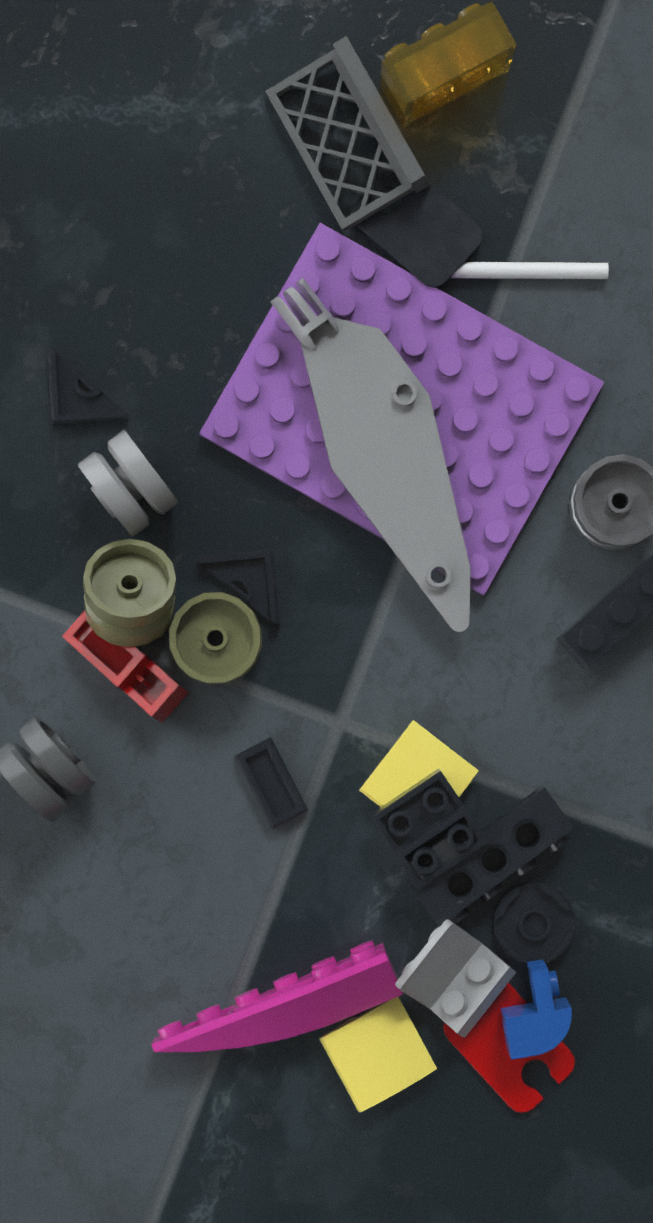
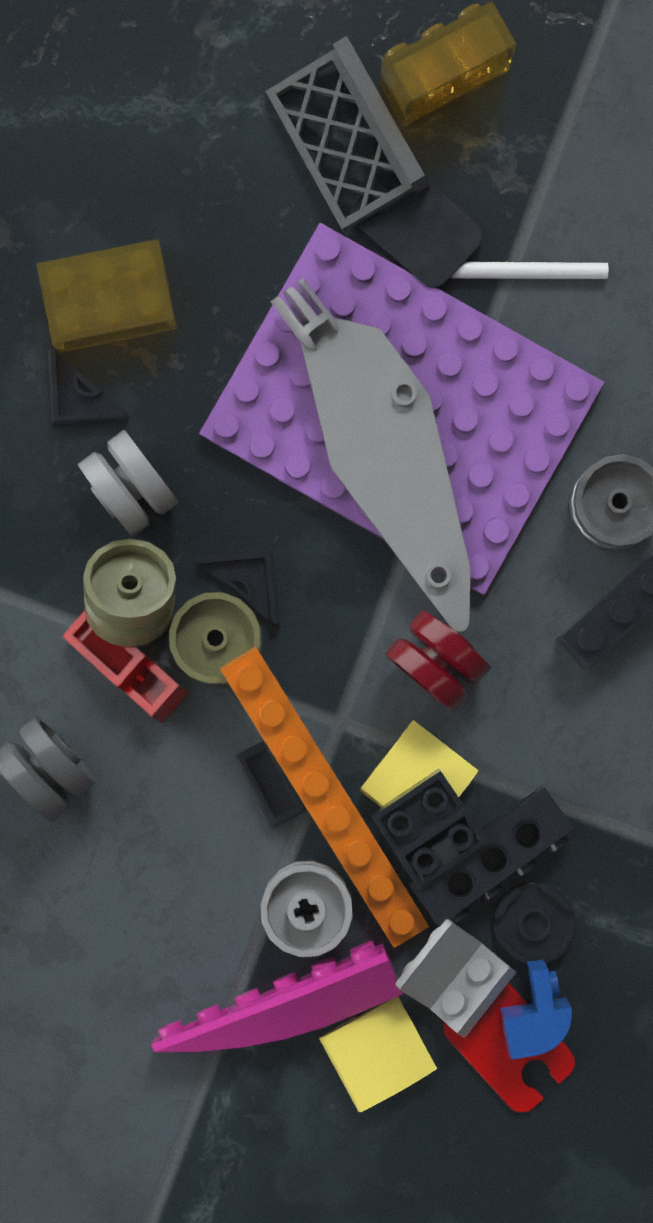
(107, 296): none -> clear yellow brick
(306, 933): none -> light grey wheel
(324, 796): none -> orange plate
(442, 655): none -> dark red wheel

